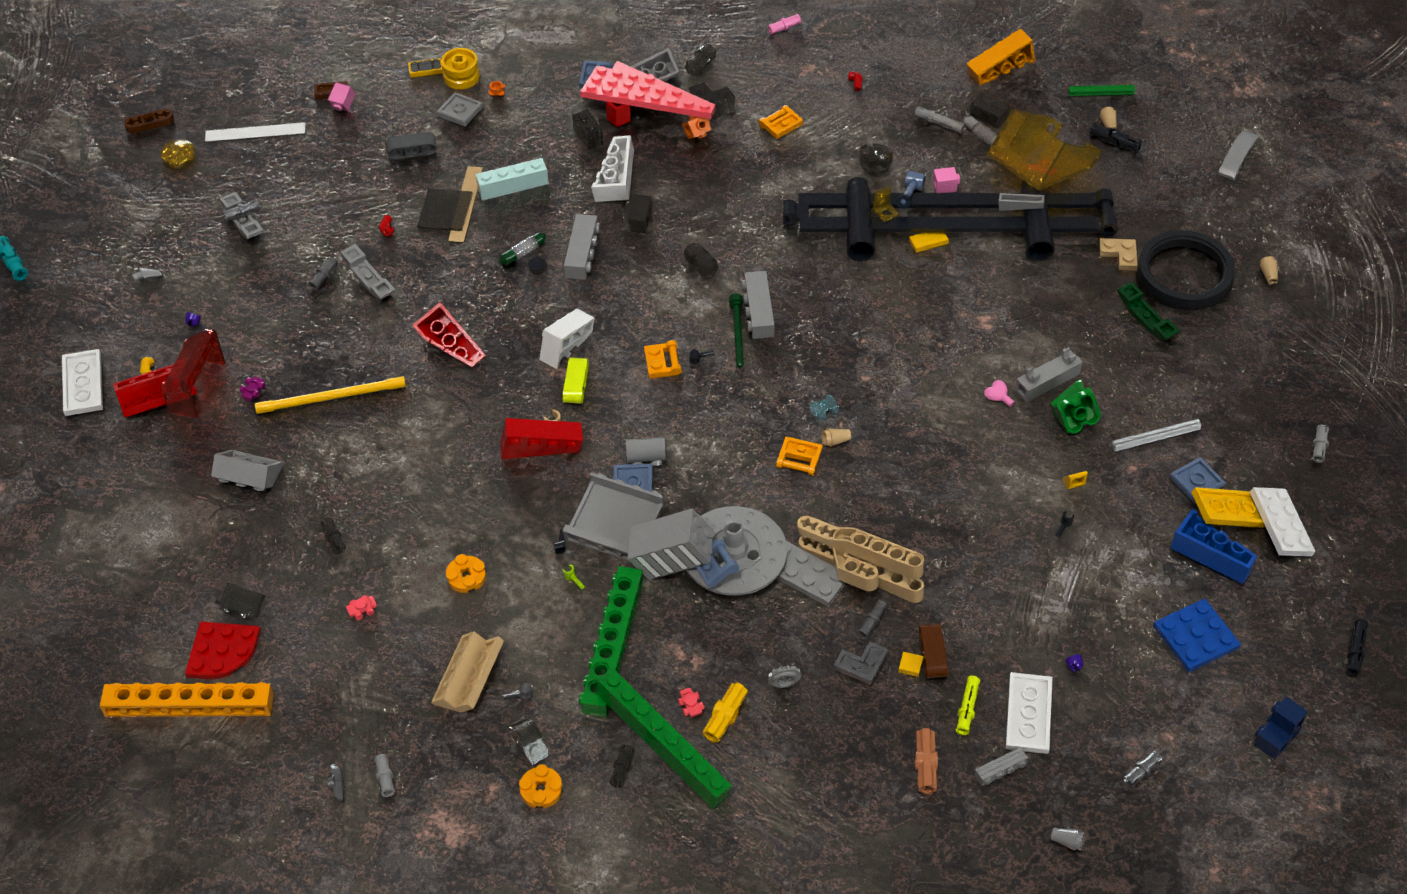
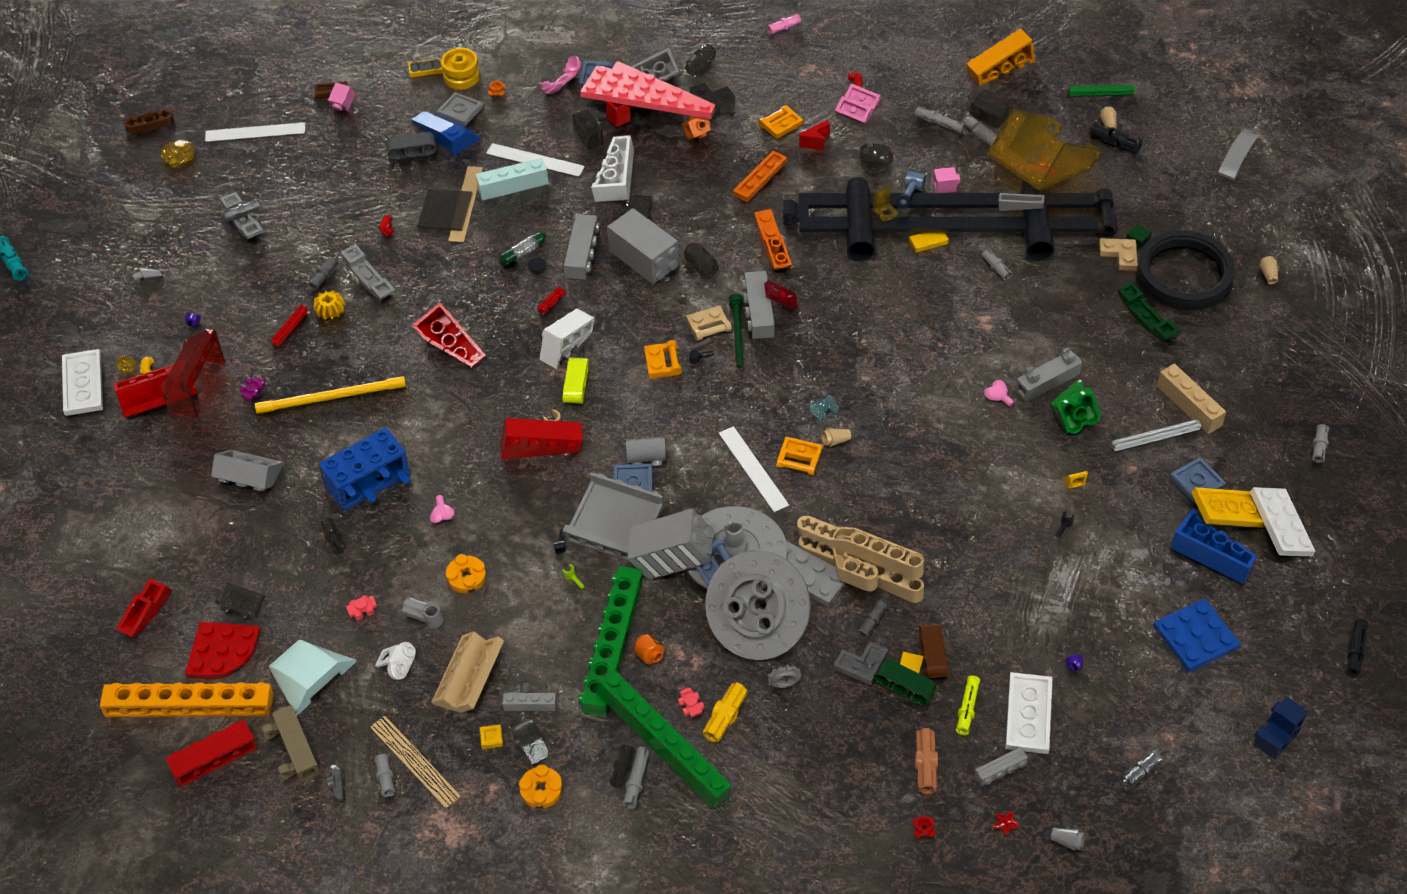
(125, 364): none -> clear yellow tile
(143, 608): none -> red slope
(211, 753): none -> red brick
(289, 325): none -> red axle
(295, 743): none -> dark tan brick
(305, 670): none -> light aqua wedge
(329, 305): none -> yellow gear
(357, 468): none -> blue piece
(398, 661): none -> white bracket
(415, 761): none -> tan sticker
(423, 612): none -> light grey piece
(441, 511): none -> bright pink rock
(447, 133): none -> blue wedge
(491, 736): none -> yellow tile
(523, 156): none -> white sticker
(529, 701): none -> light grey piece
(551, 300): none -> red axle
(572, 70): none -> bright pink piece
(634, 785): none -> light grey pin
(643, 246): none -> light grey brick
(649, 649): none -> orange head
(708, 322): none -> tan plate
(754, 469): none -> white sticker
(759, 176): none -> orange plate
(772, 240): none -> orange slope
(780, 295): none -> dark red tile
(786, 605): none -> light grey piece
(815, 136): none -> red slope
(858, 103): none -> bright pink slope
(904, 681): none -> dark green beam
(925, 821): none -> red plate
(996, 264): none -> light grey pin
(1005, 822): none -> red plant
(1139, 234): none -> dark green tile
(1191, 398): none -> tan brick

